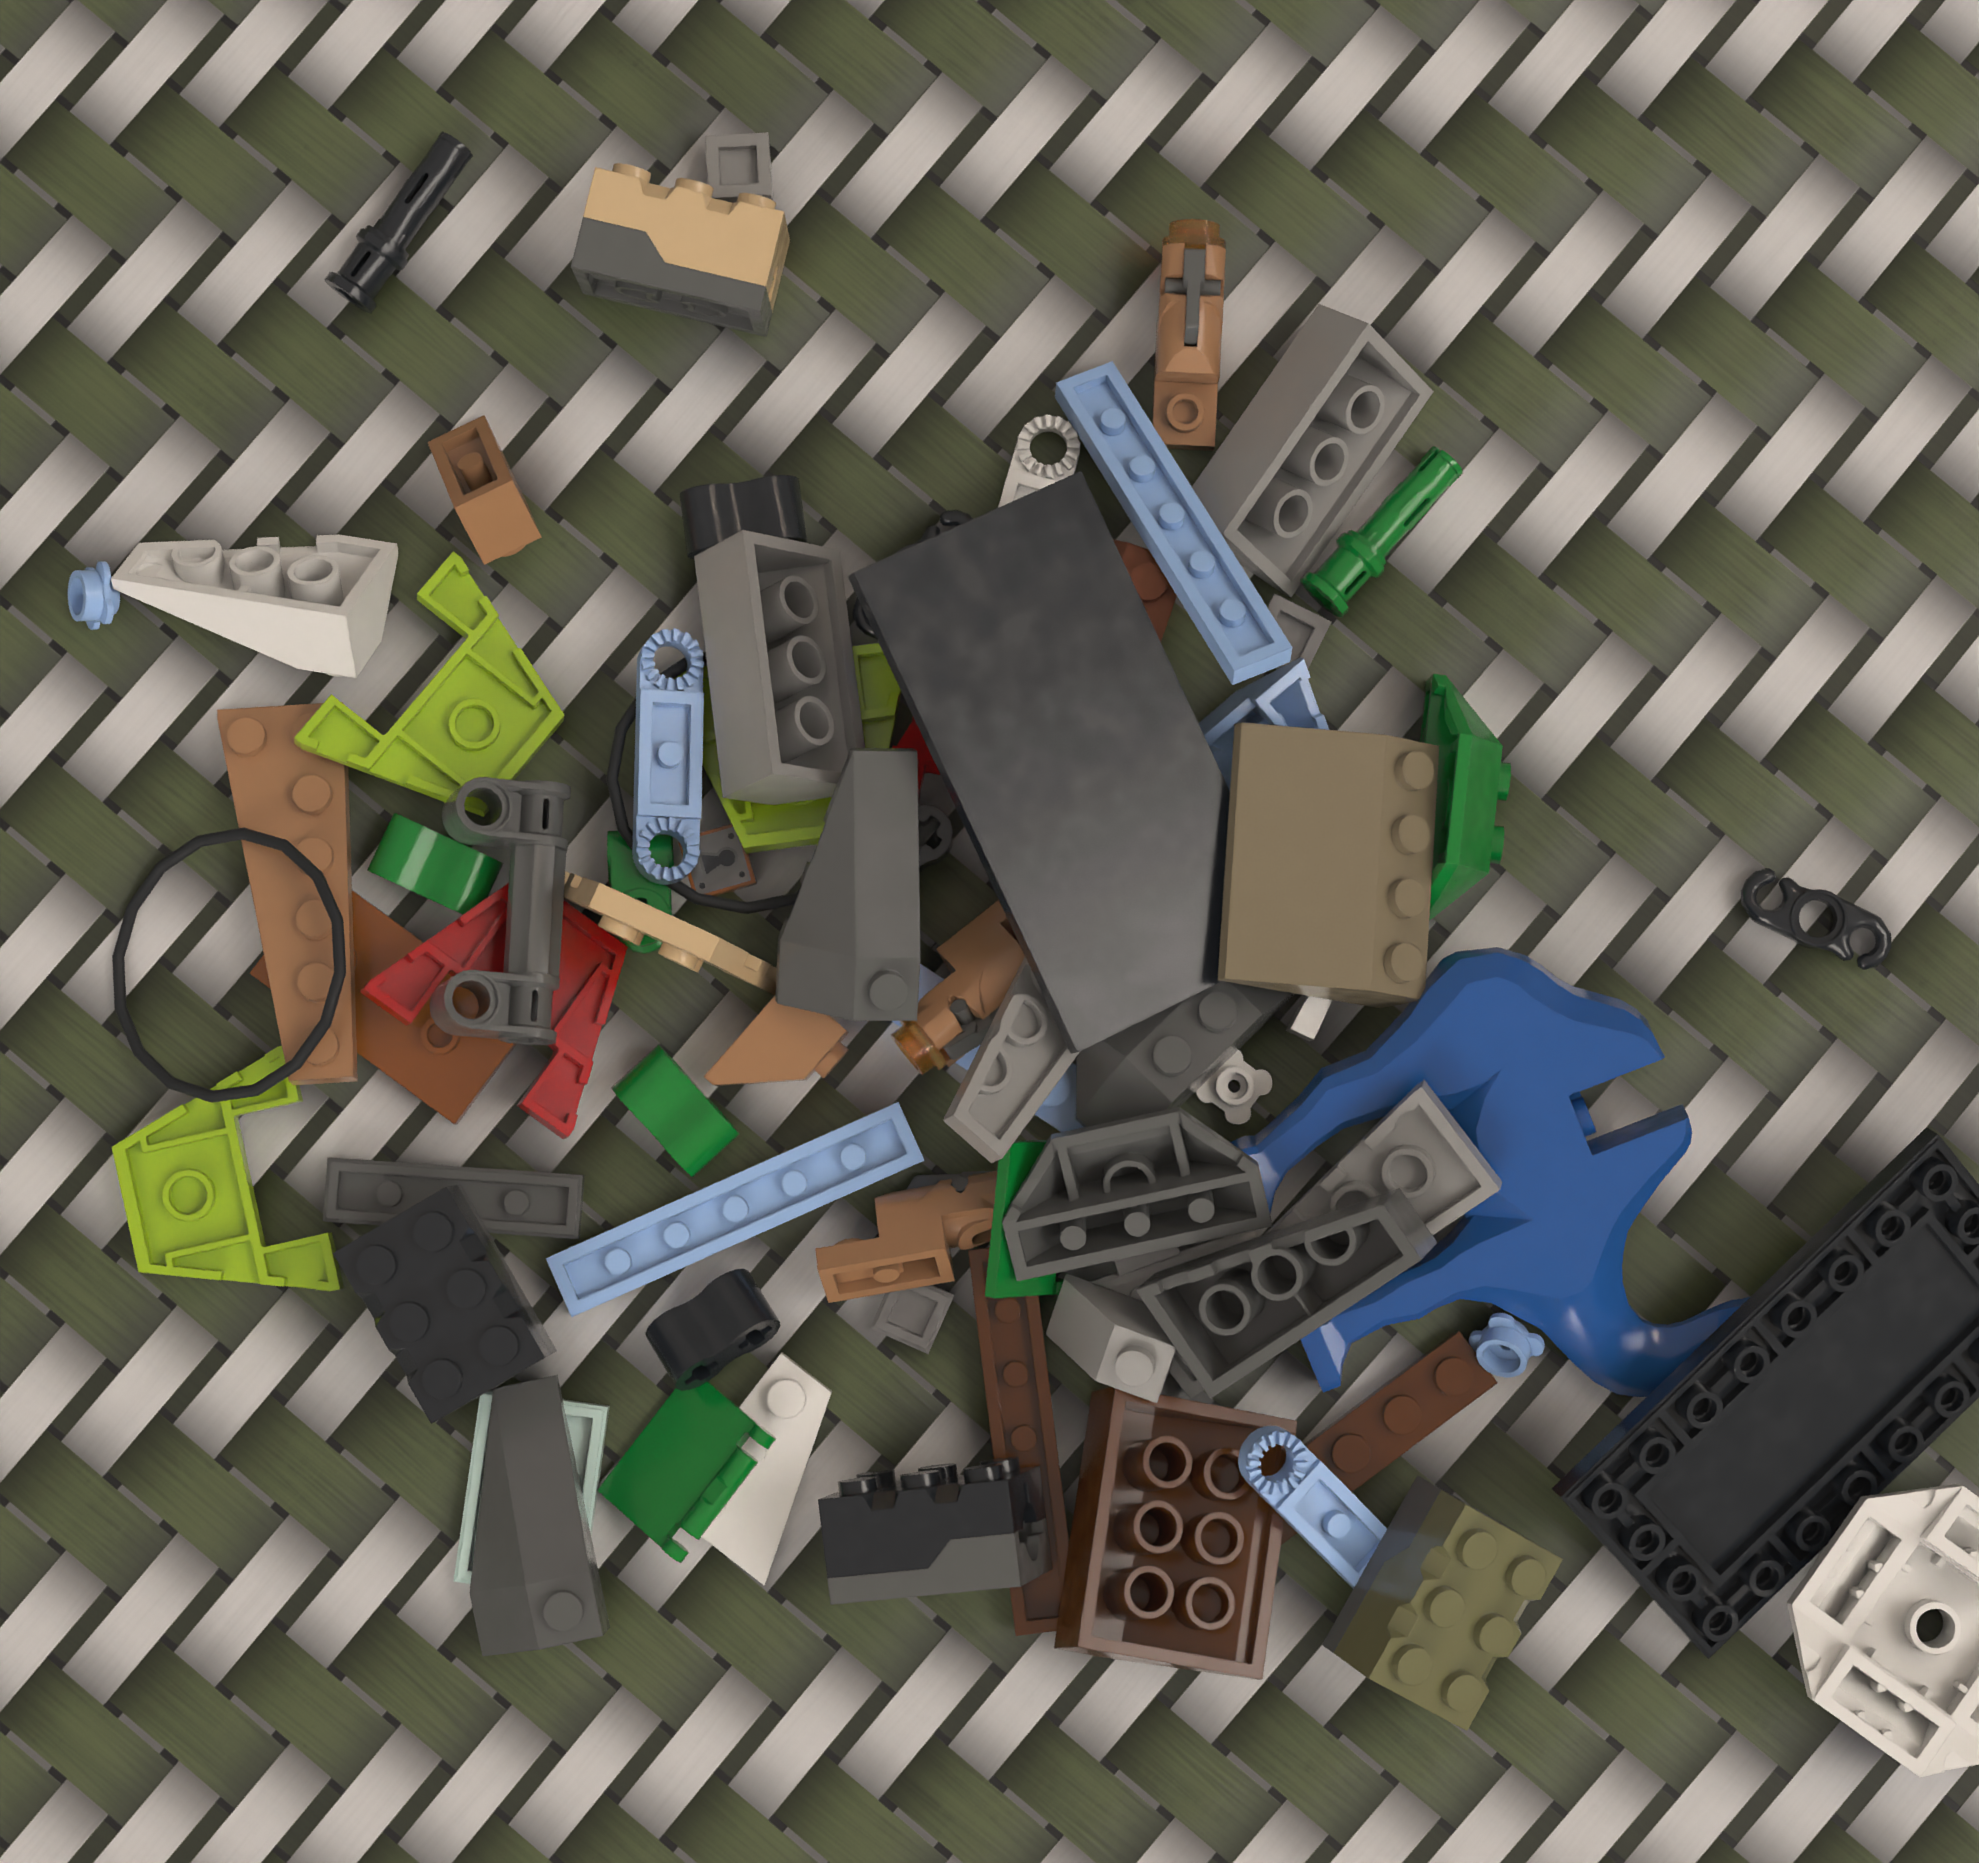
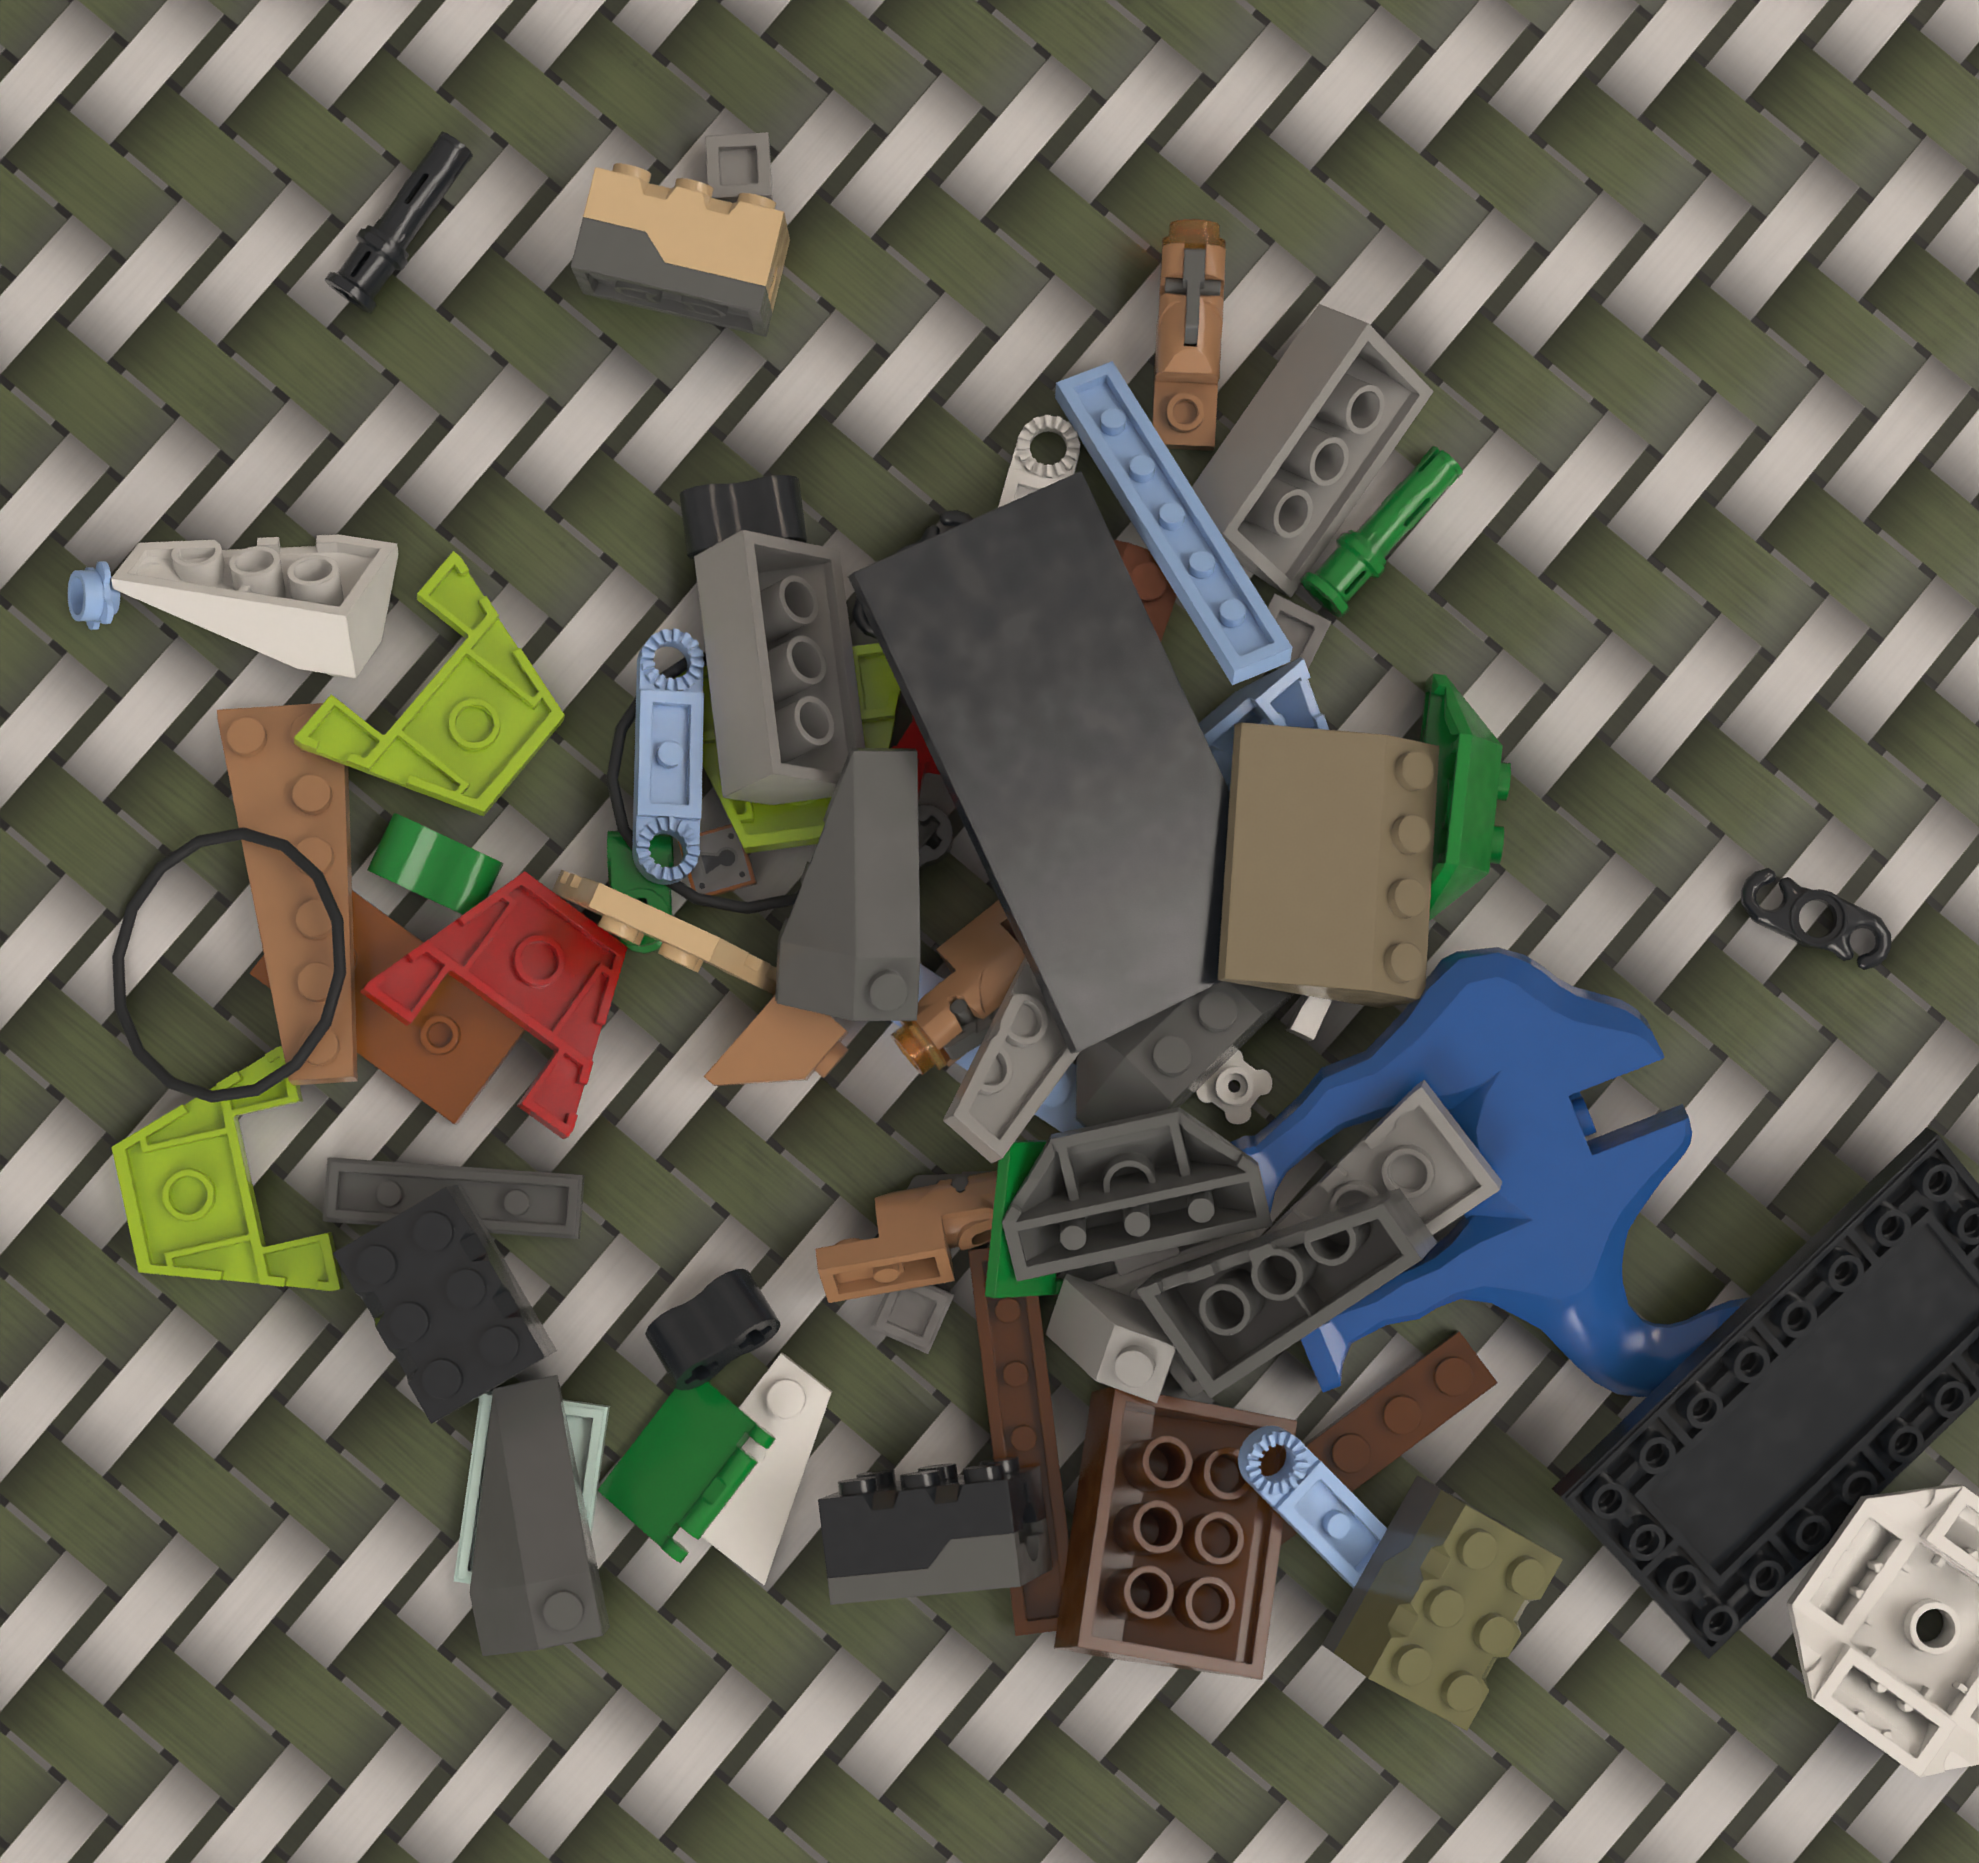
(484, 490): medium nougat slope -> none
(529, 822): dark grey piece -> none
(675, 1110): green axle -> none
(735, 1209): light blue plate -> none
(1505, 1346): light blue plate -> none

